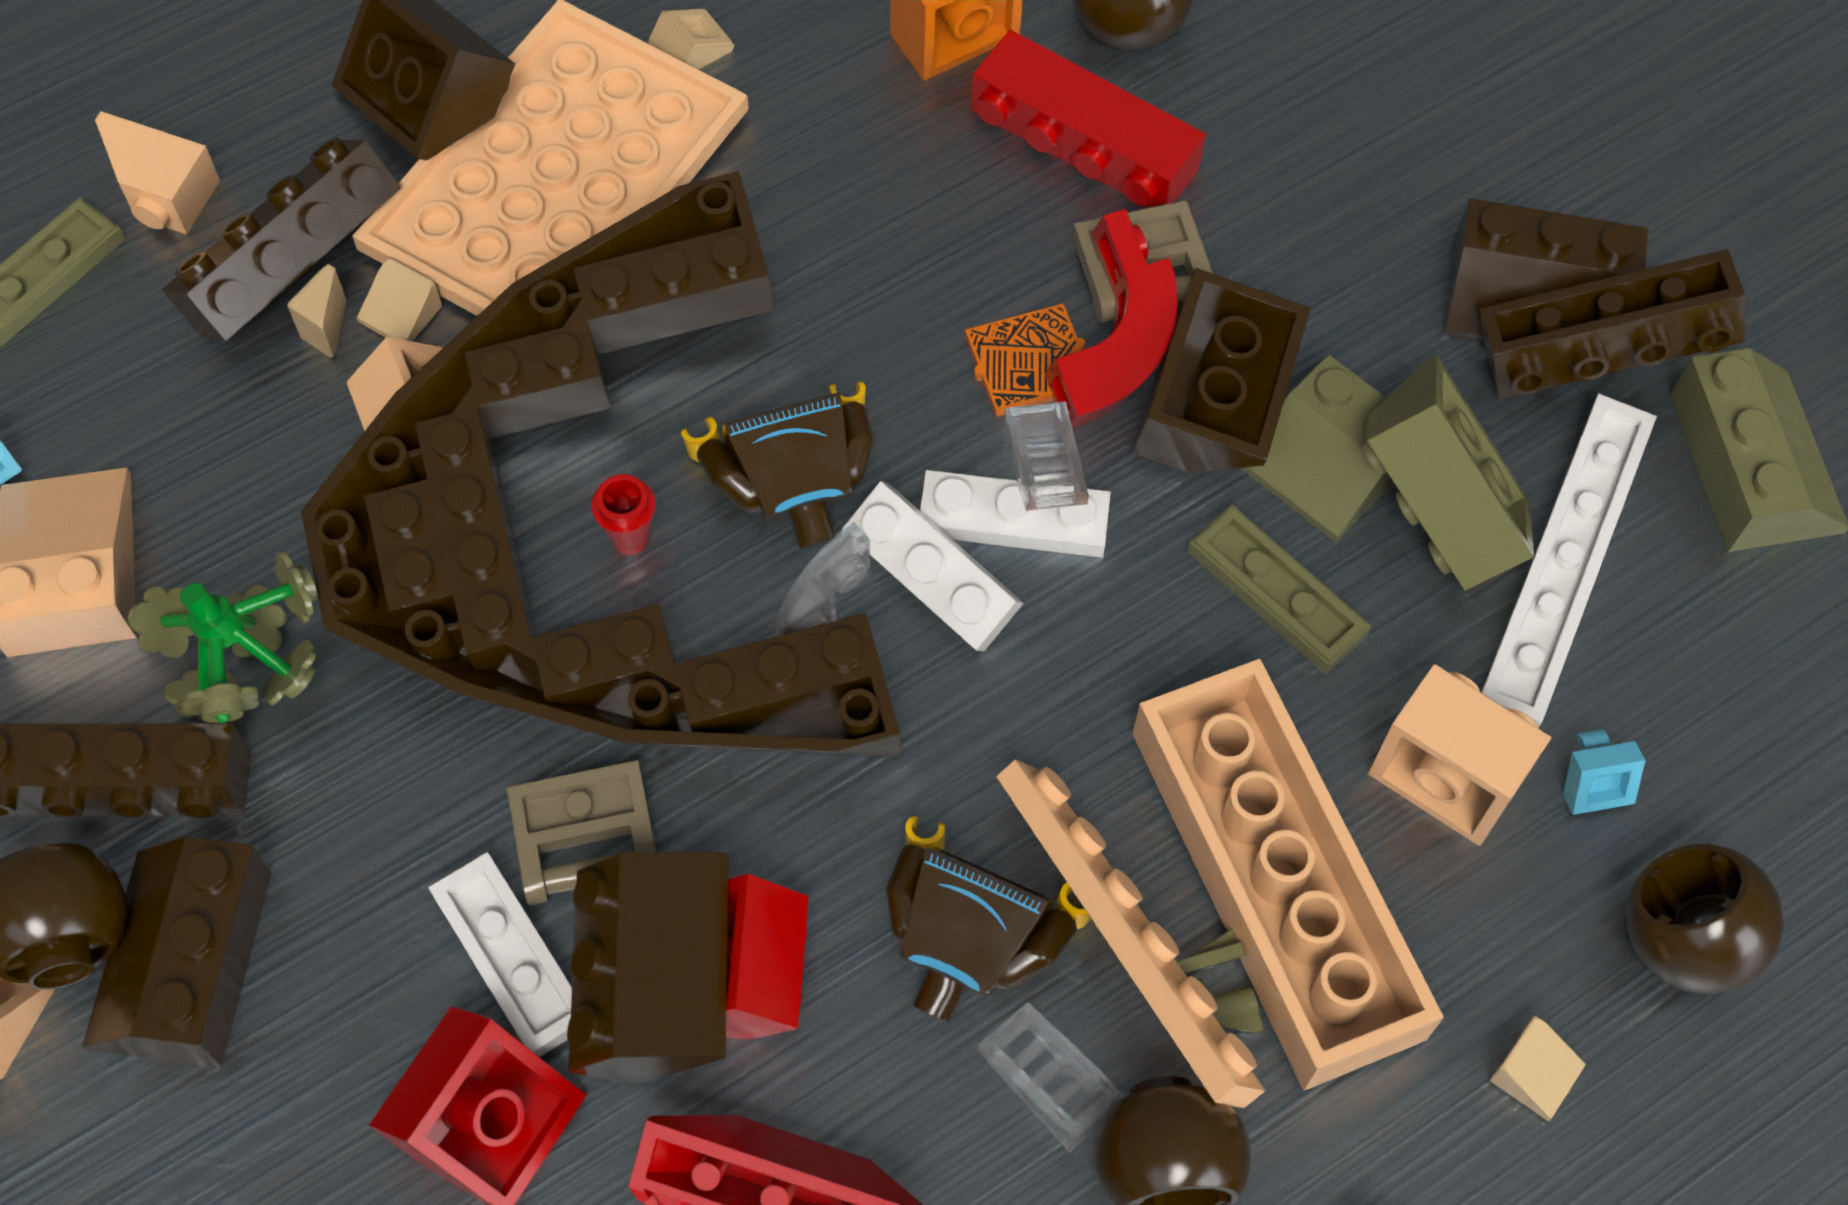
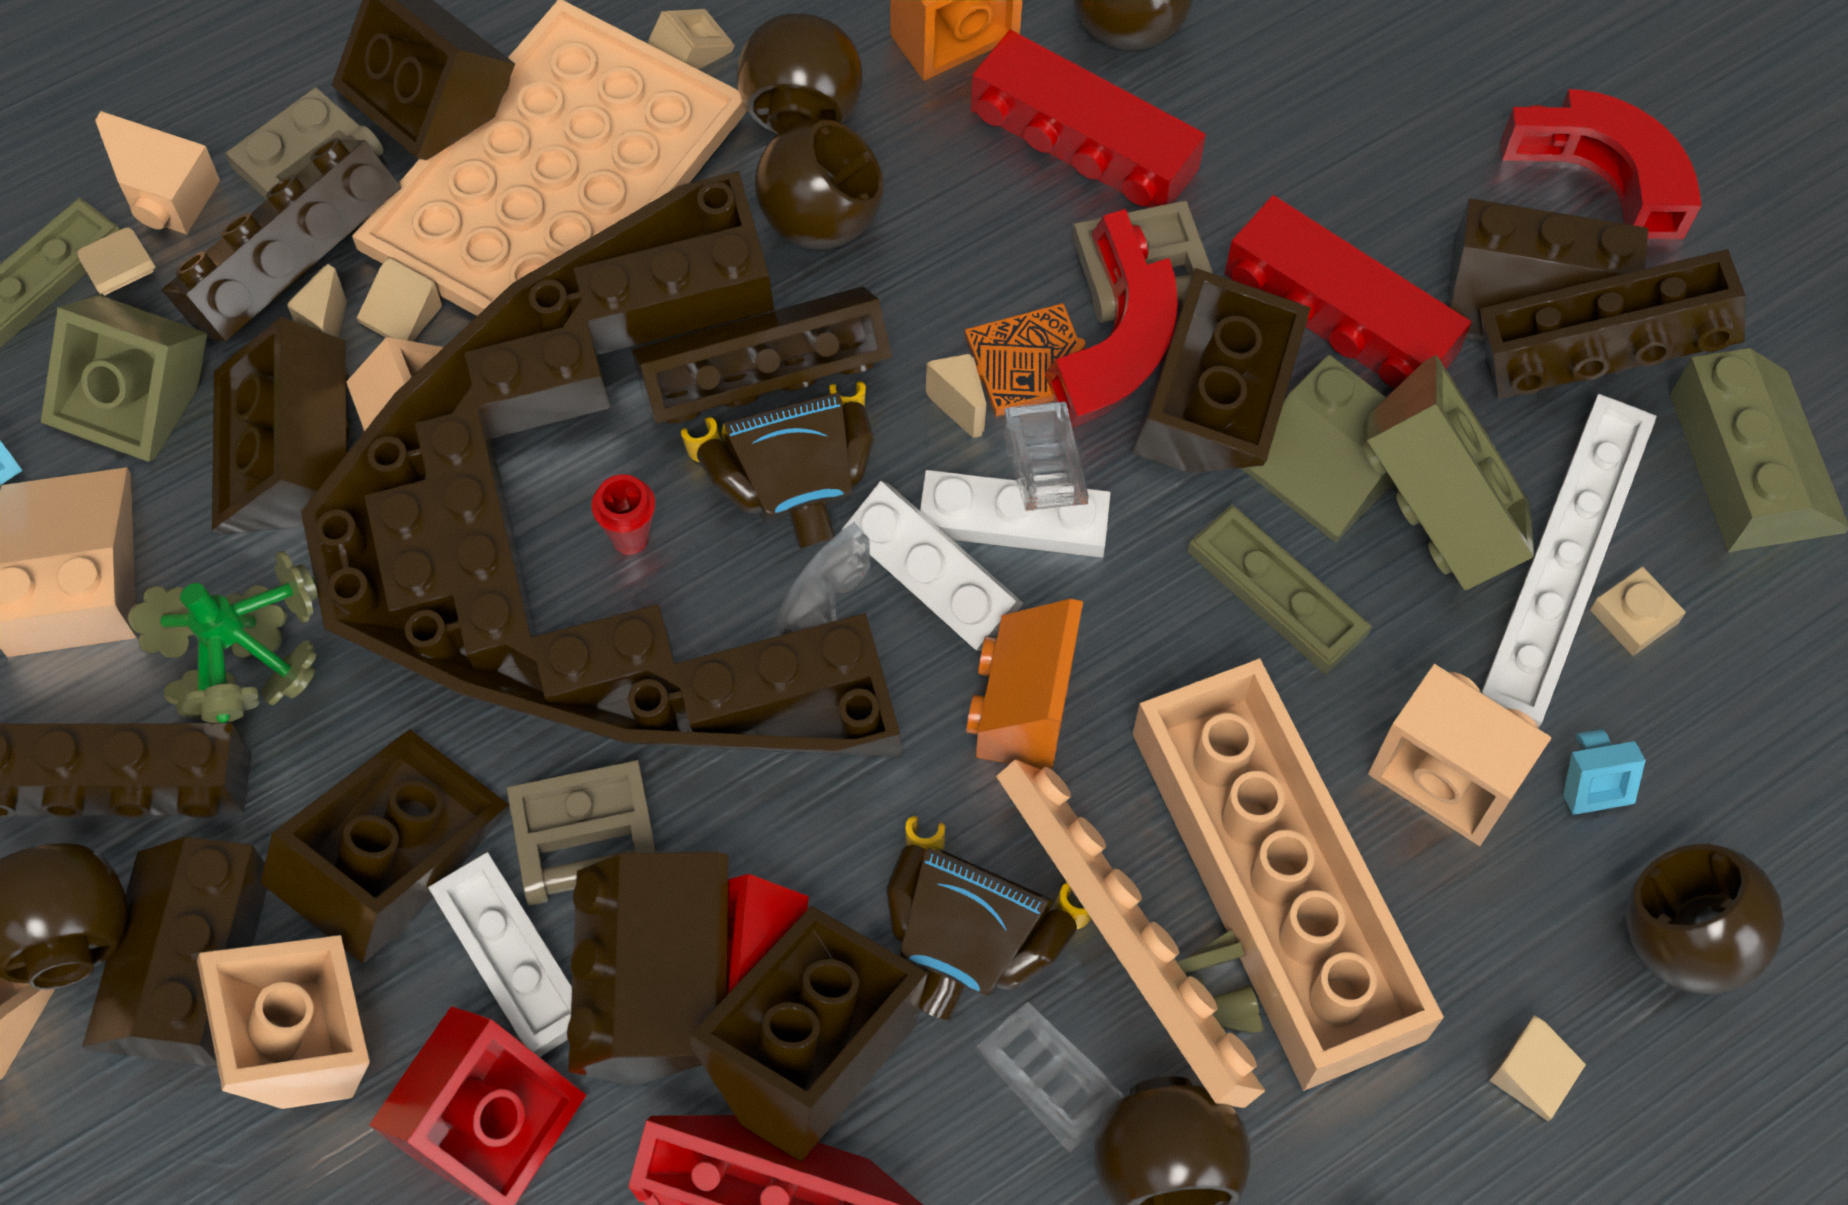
(115, 261): none -> tan slope
(120, 375): none -> olive slope
(277, 426): none -> dark brown slope
(284, 1022): none -> light nougat slope
(290, 138): none -> dark tan plate
(377, 841): none -> dark brown slope
(761, 355): none -> dark brown brick
(798, 72): none -> dark brown wheel
(808, 1030): none -> dark brown slope
(819, 184): none -> dark brown wheel
(957, 390): none -> tan slope
(1026, 684): none -> orange slope
(1352, 297): none -> red brick
(1620, 145): none -> red arch
(1637, 611): none -> tan plate

